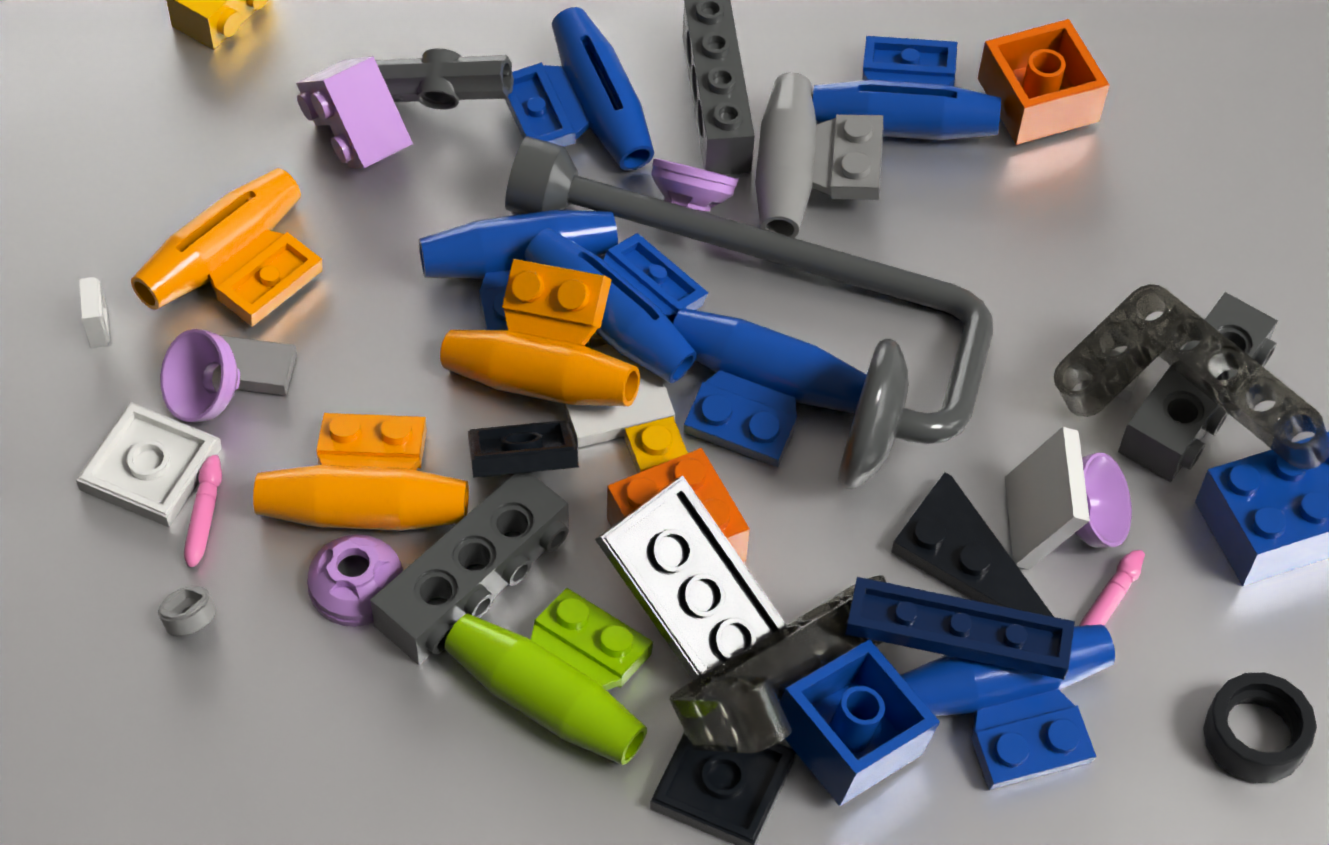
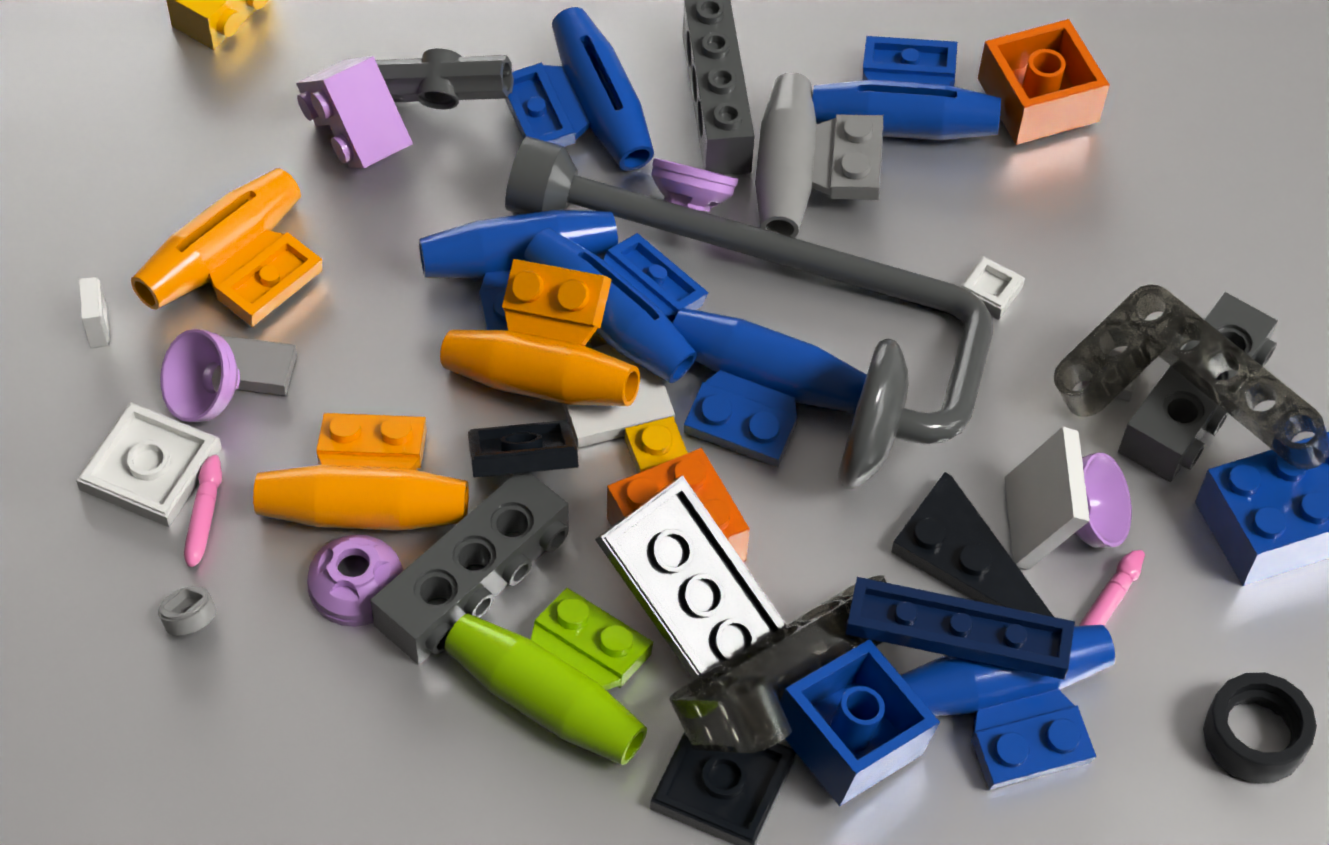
(994, 285): none -> white tile

